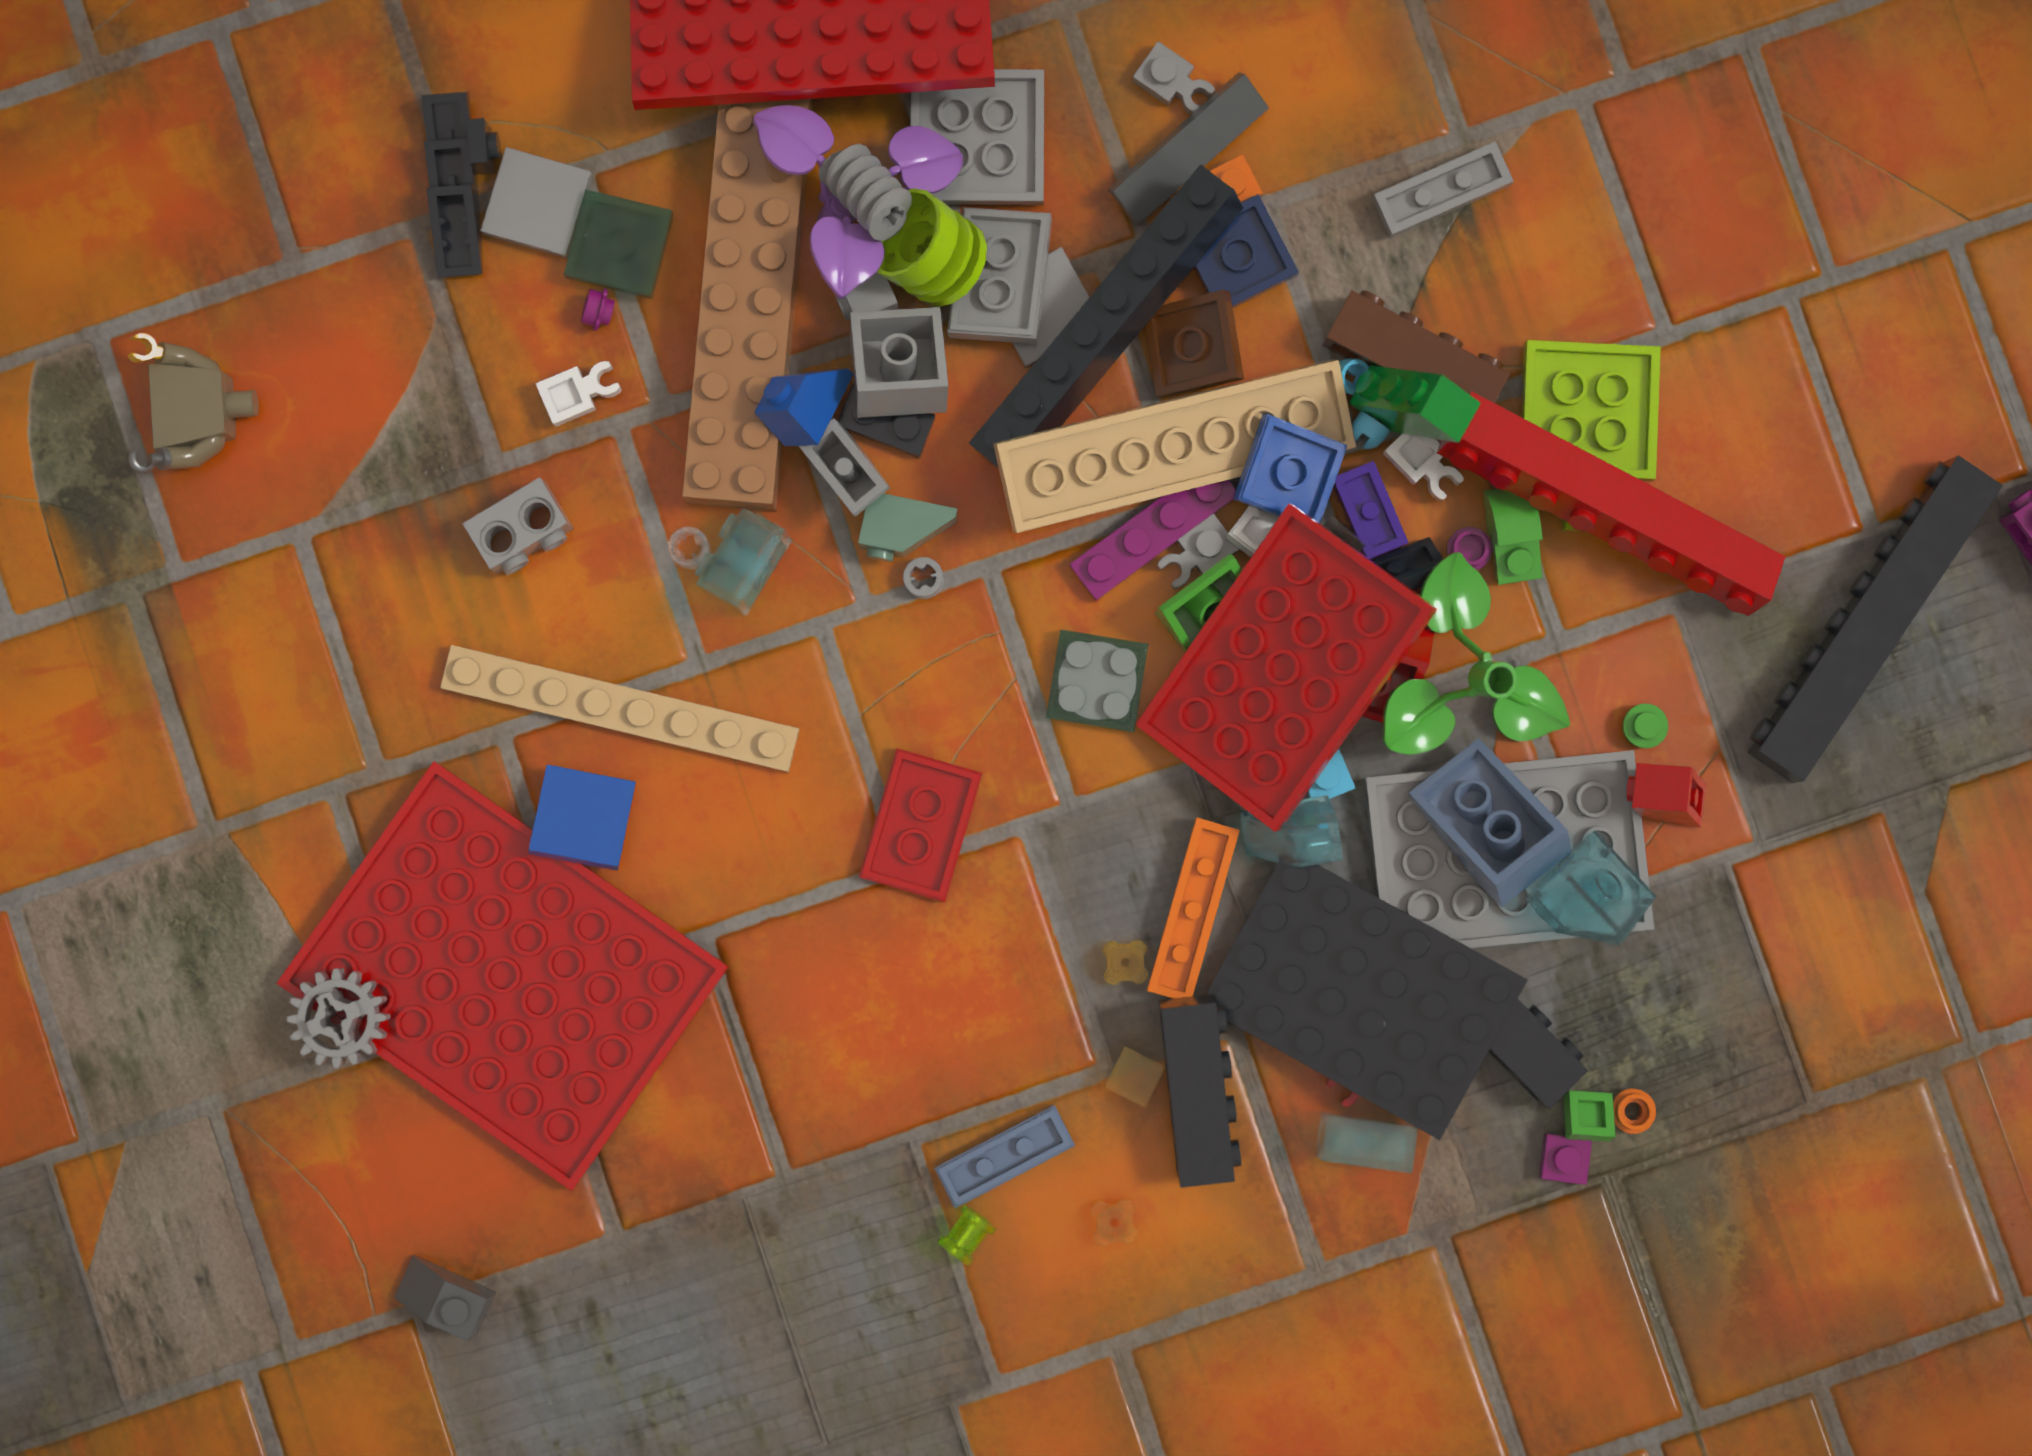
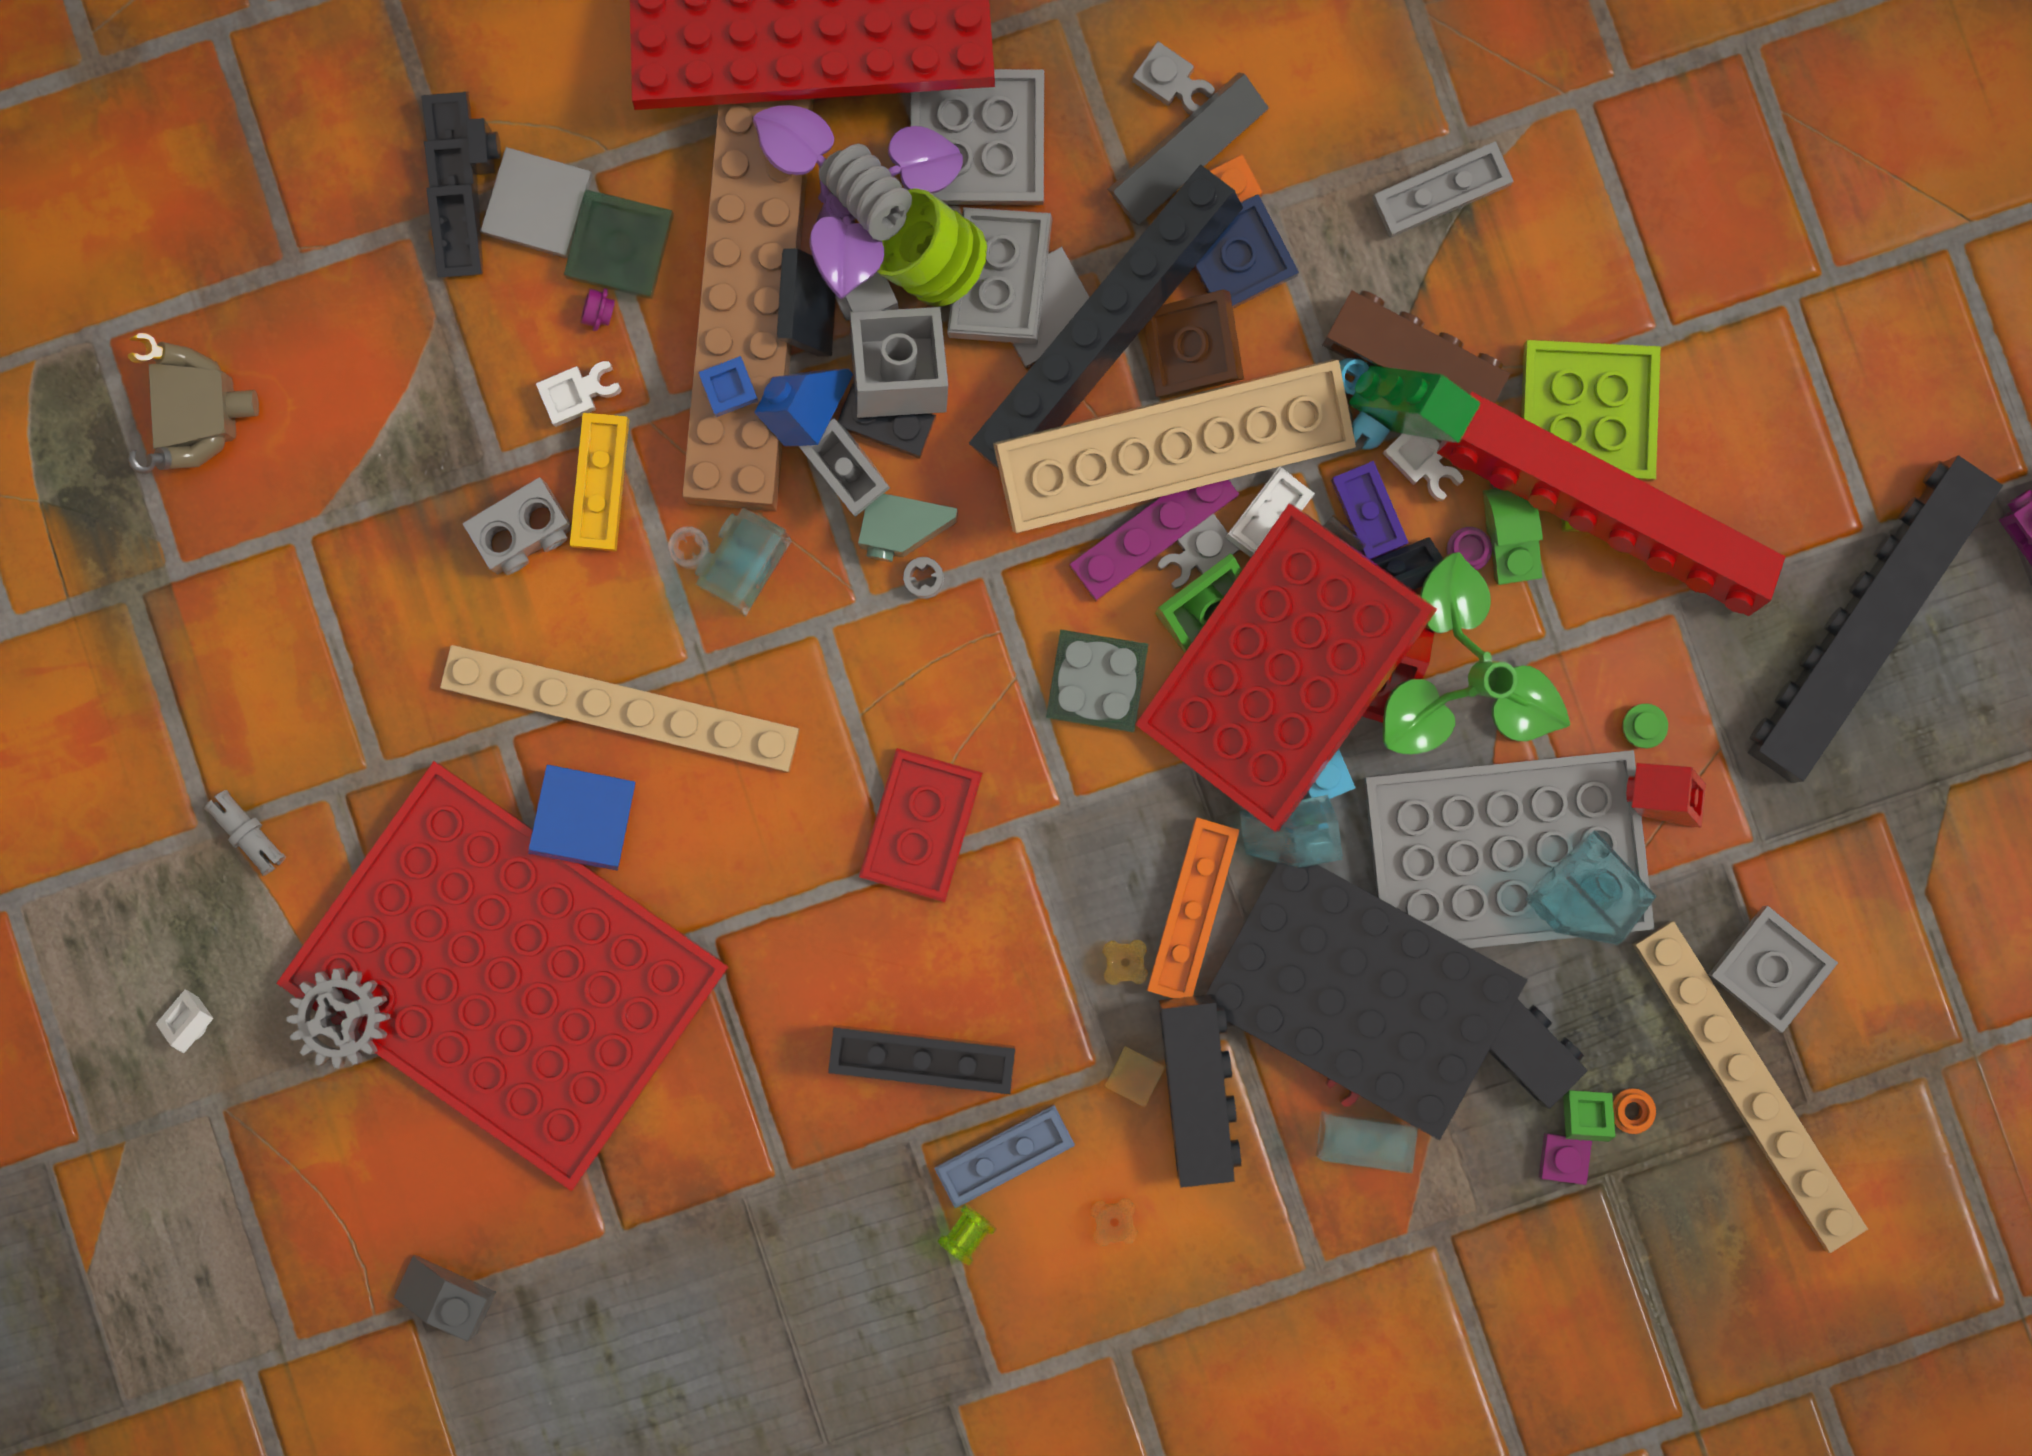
(184, 1021): none -> white plate
(245, 832): none -> light grey pin
(599, 482): none -> yellow plate
(728, 386): none -> blue plate
(805, 304): none -> black tile
(921, 1059): none -> black brick
(1289, 467): blue tile -> none
(1492, 822): sand blue slope -> none
(1750, 1087): none -> tan plate
(1772, 969): none -> light grey plate

